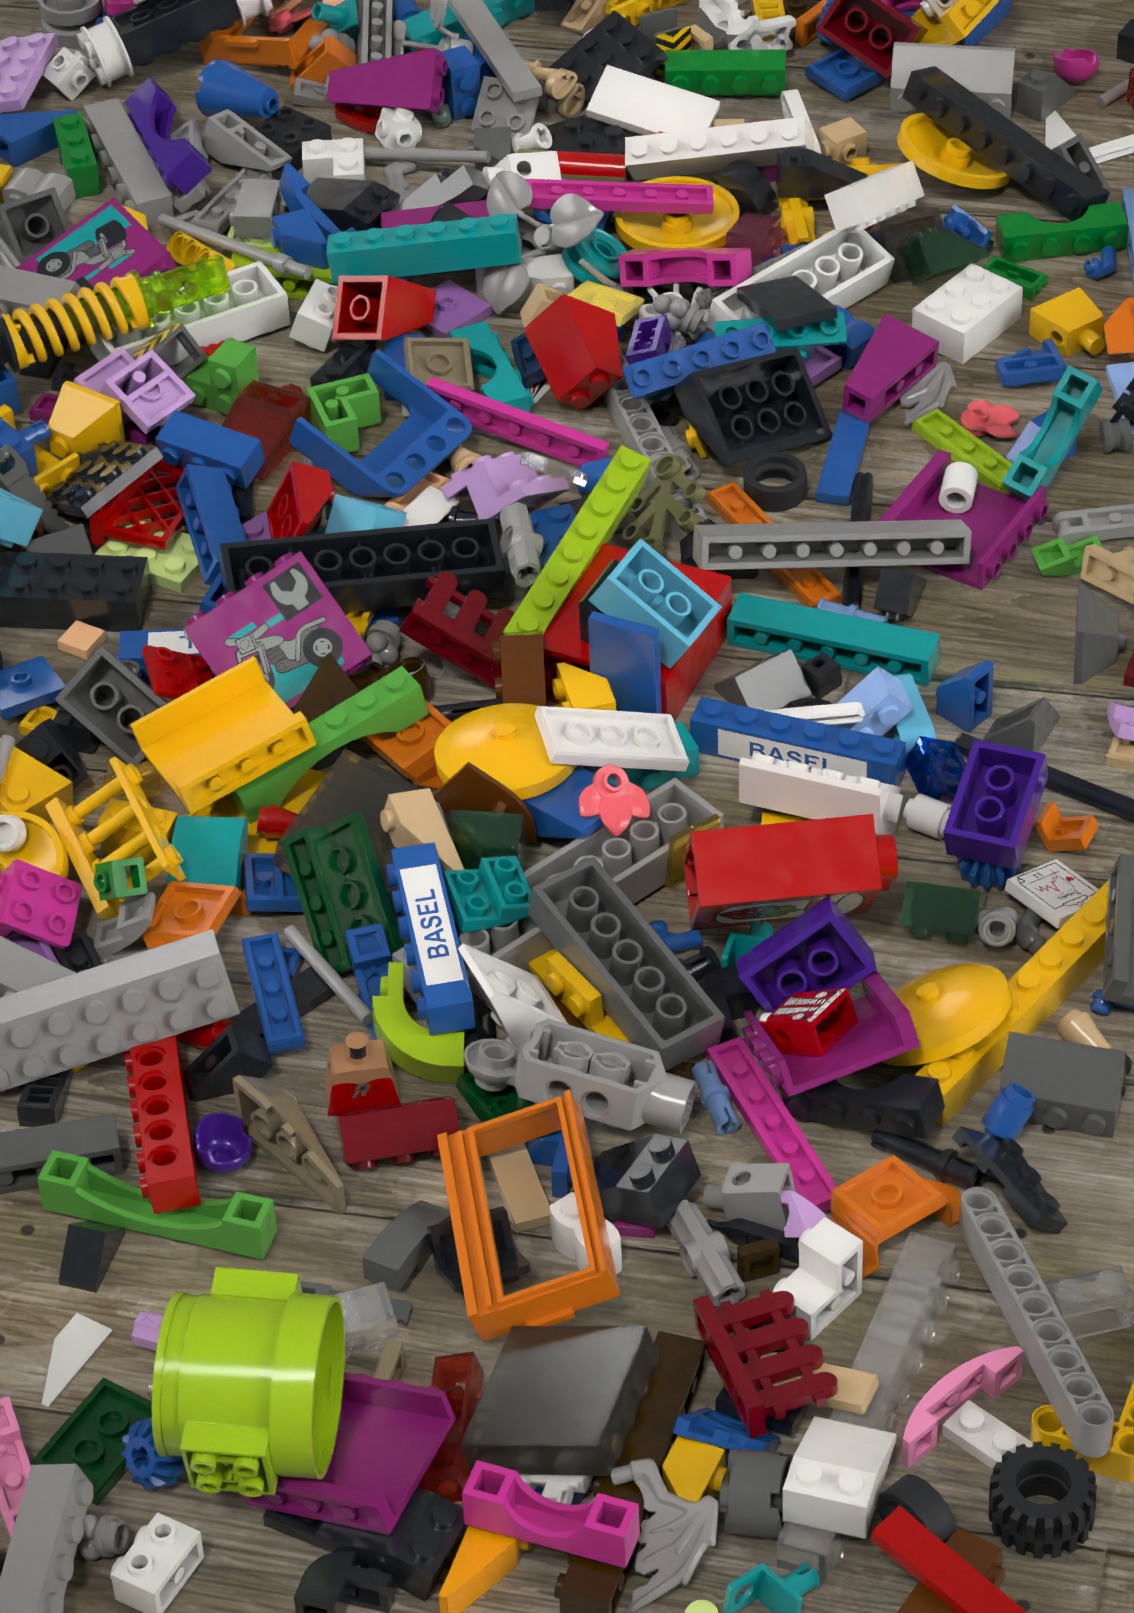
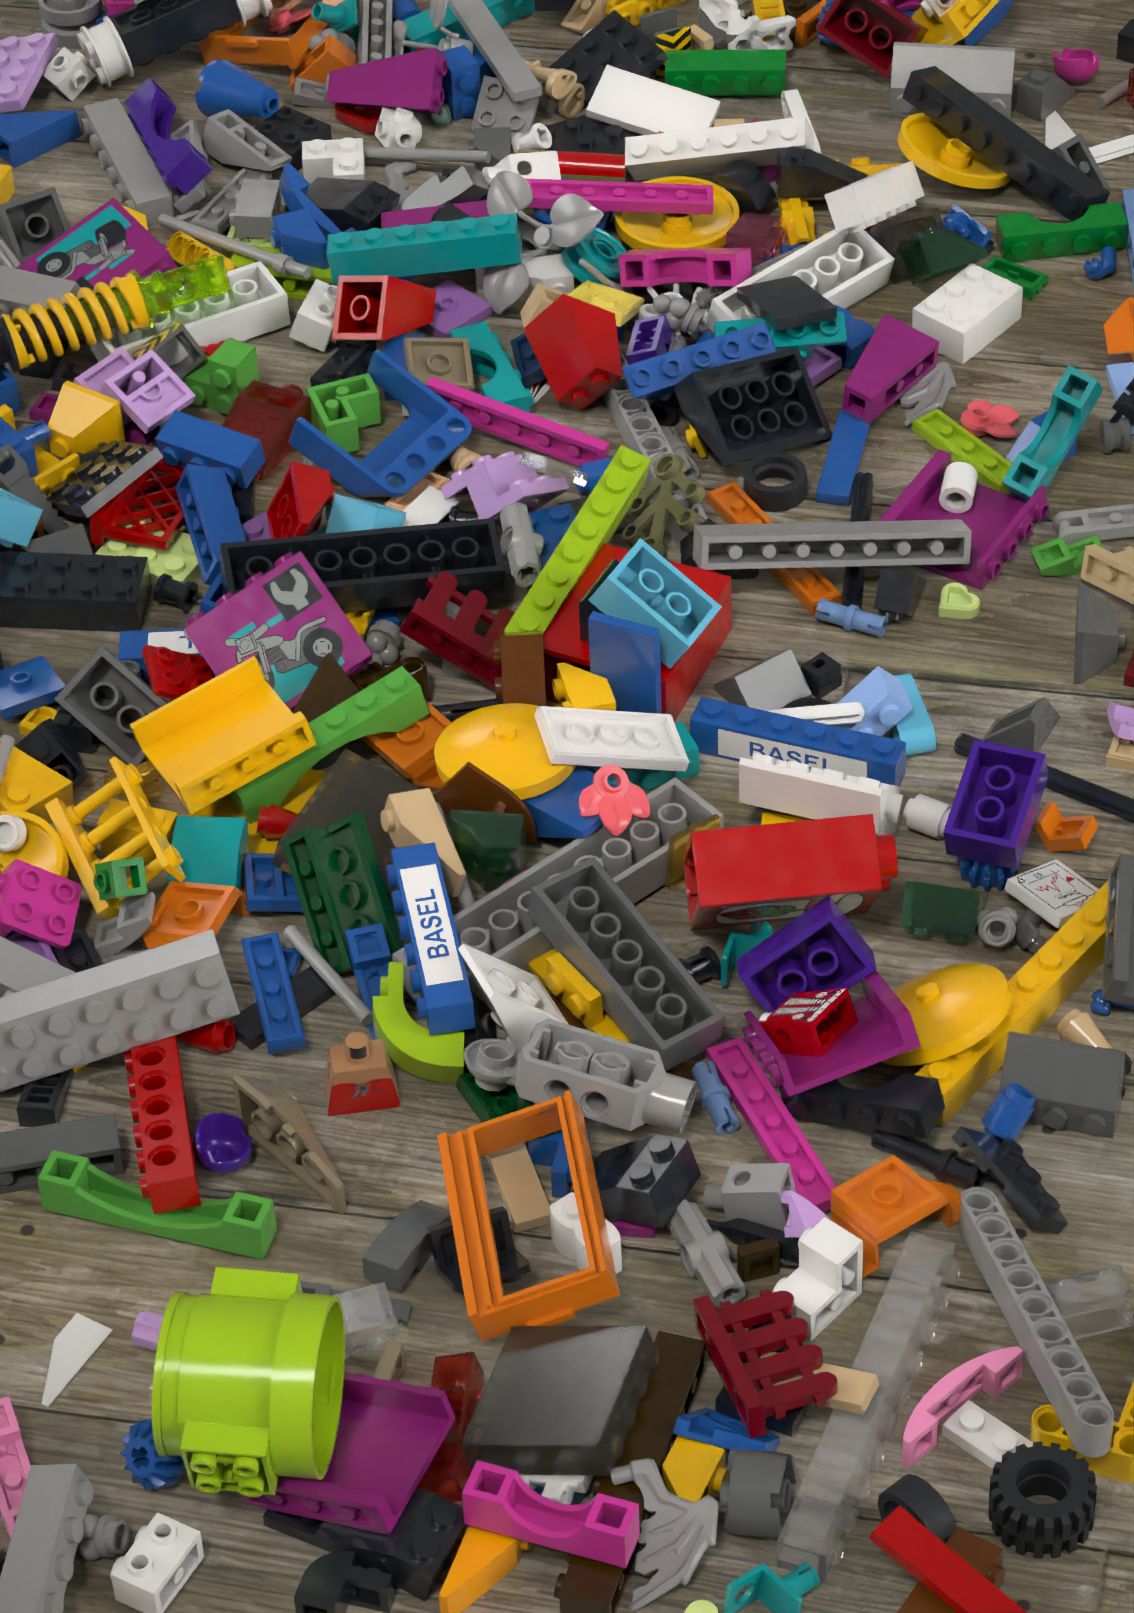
(31, 181): light grey brick -> none
(77, 154): green arch -> none
(81, 640): light nougat tile -> none
(88, 1254): black slope -> none
(95, 1435): dark green tile -> none
(176, 592): none -> black bush
(229, 1055): black slope -> none
(395, 1130): dark red slope -> none
(488, 895): teal slope -> none
(679, 941): blue arm -> none
(729, 996): black brick -> none
(837, 1476): white slope -> none
(843, 74): blue plate -> none
(843, 140): tan brick -> none
(850, 640): teal brick -> none
(935, 767): clear blue bracket -> none
(958, 603): none -> yellowish green tile
(967, 696): blue slope -> none
(1031, 367): blue wing -> none
(1070, 322): yellow torso -> none

